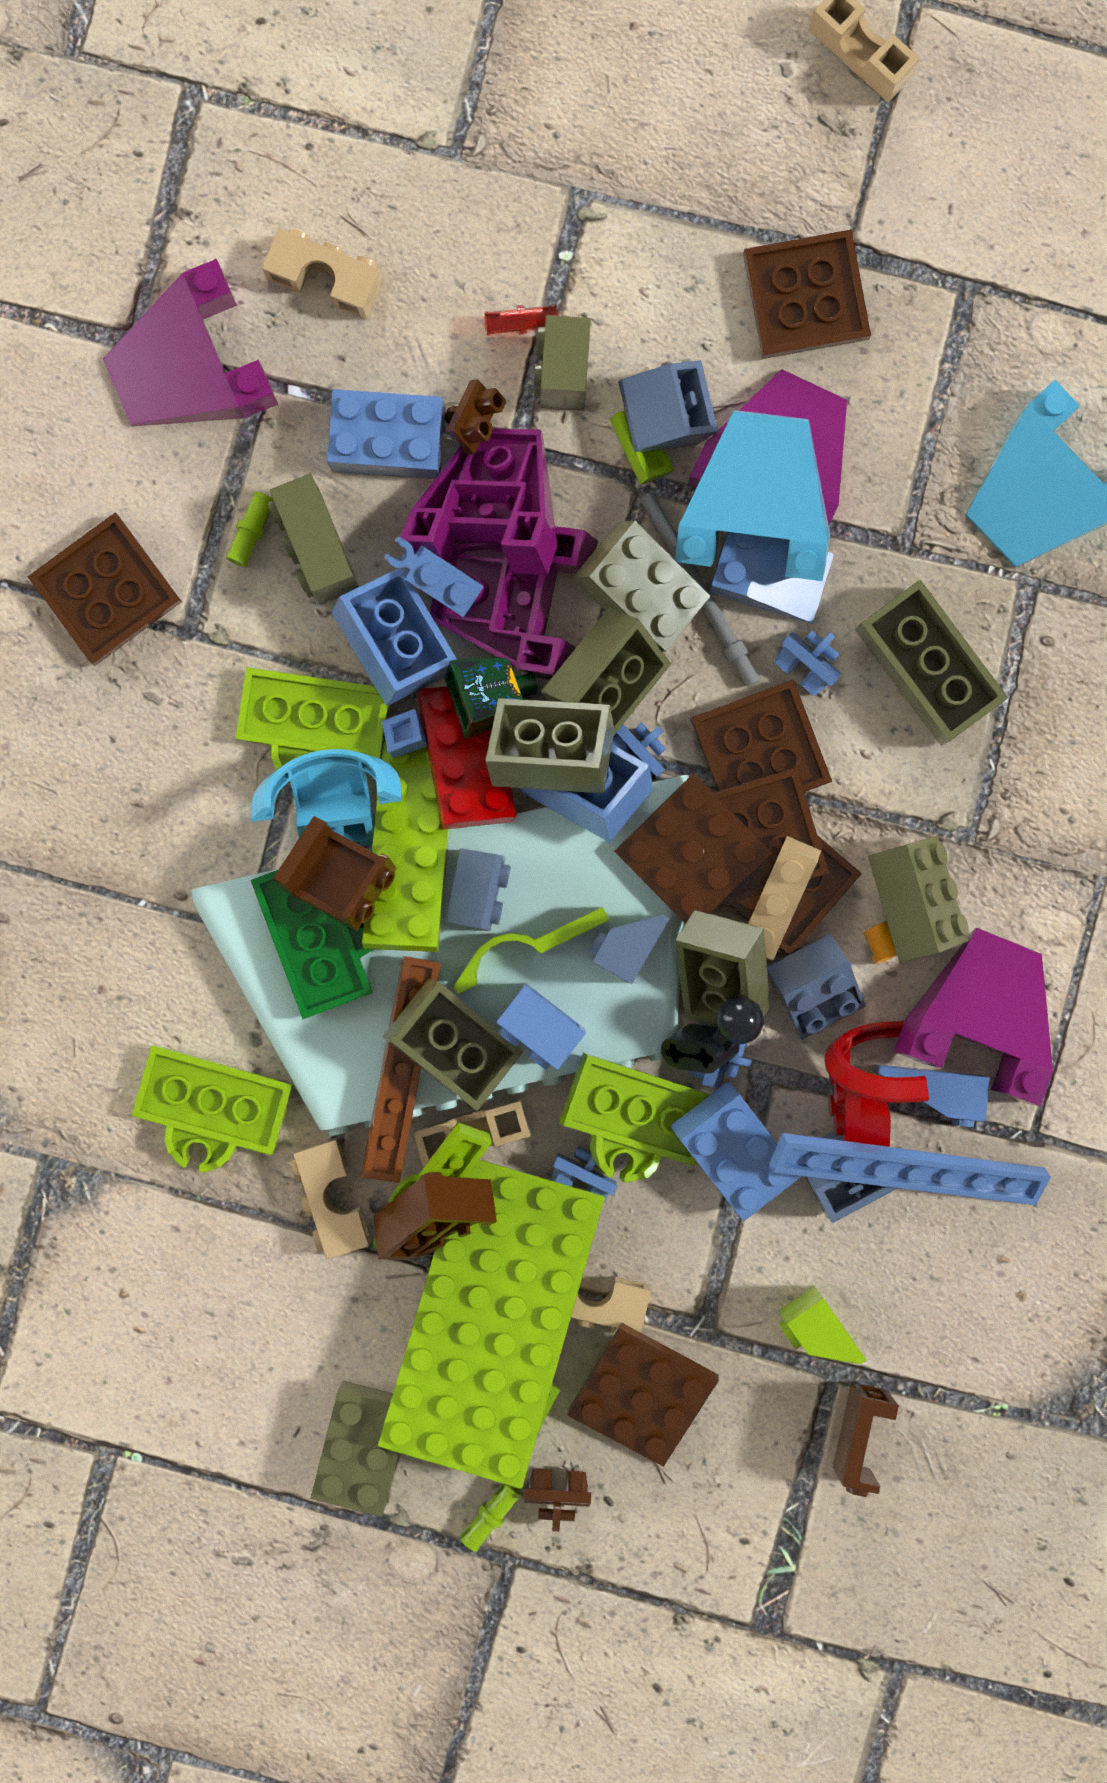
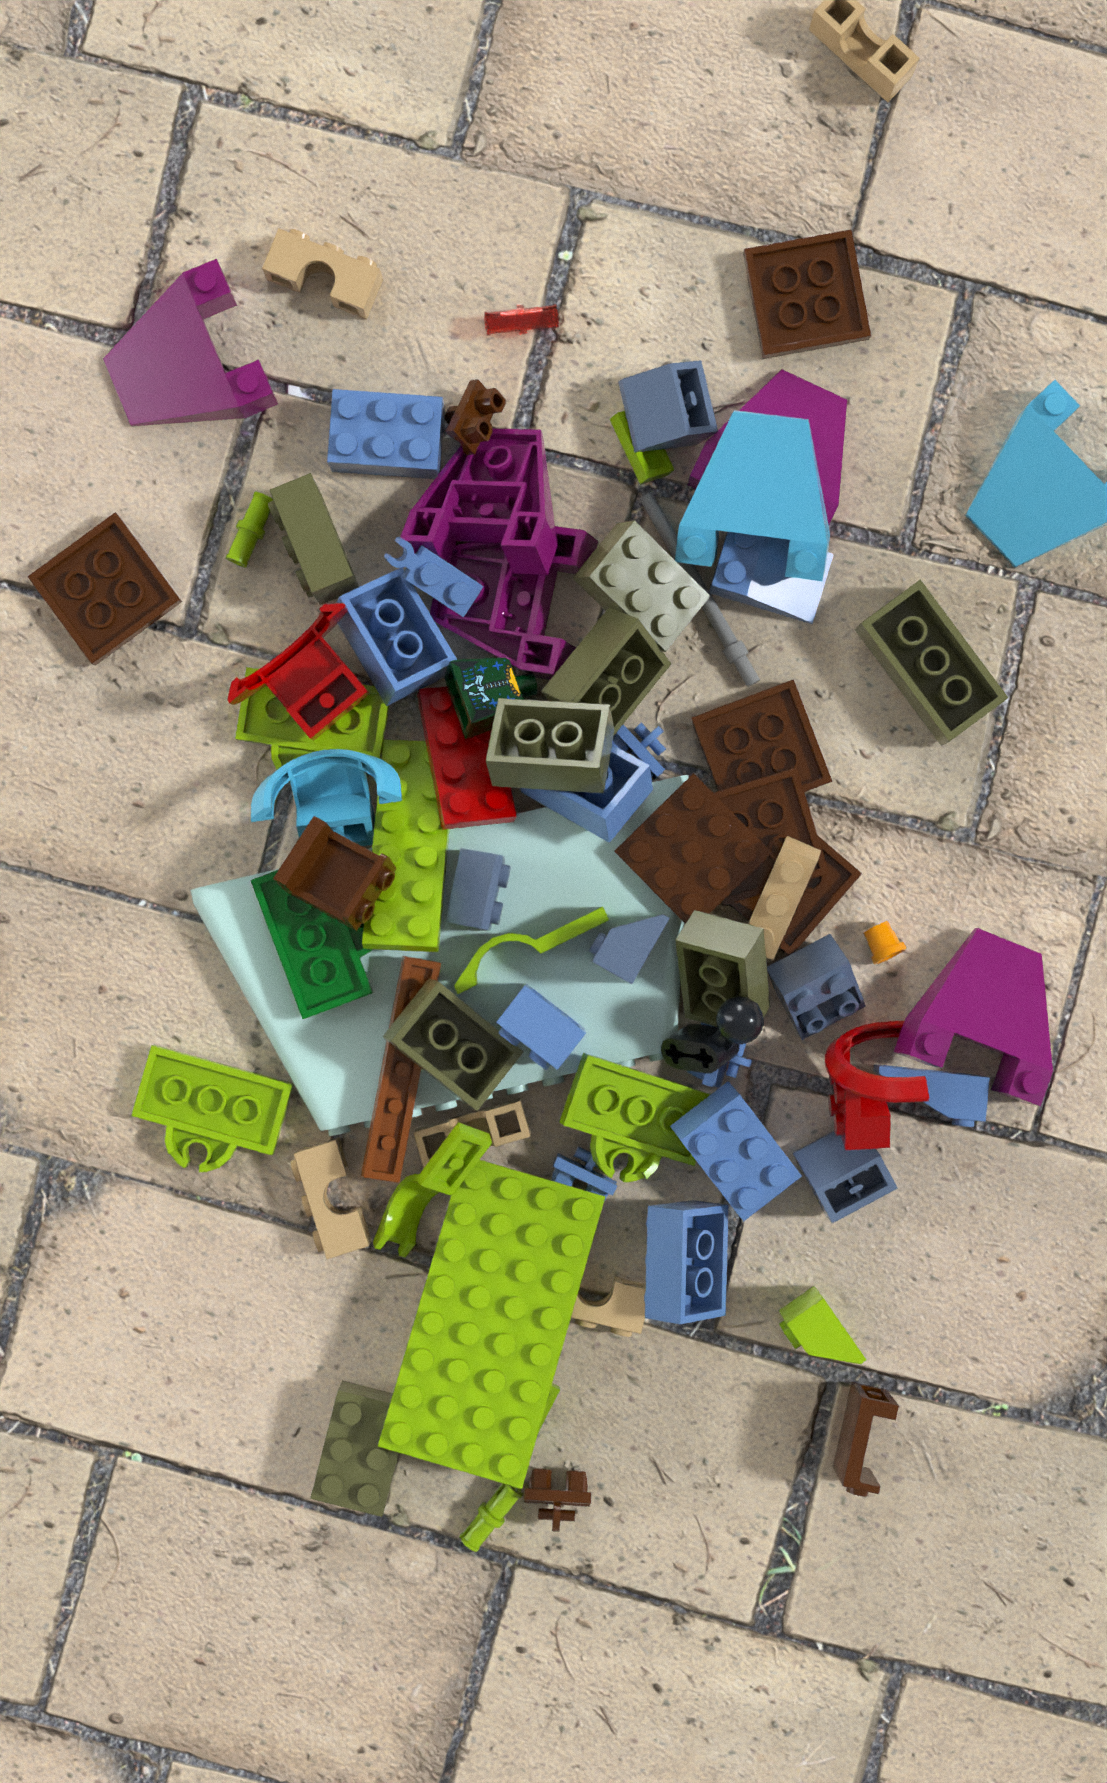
(308, 678): none -> red piece
(404, 733): medium blue tile -> none
(430, 1212): reddish brown wedge -> none
(565, 353): olive brick -> none
(643, 1394): reddish brown plate -> none
(686, 1261): none -> medium blue brick
(821, 671): medium blue hips -> none
(908, 1169): medium blue plate -> none
(919, 899): olive brick -> none

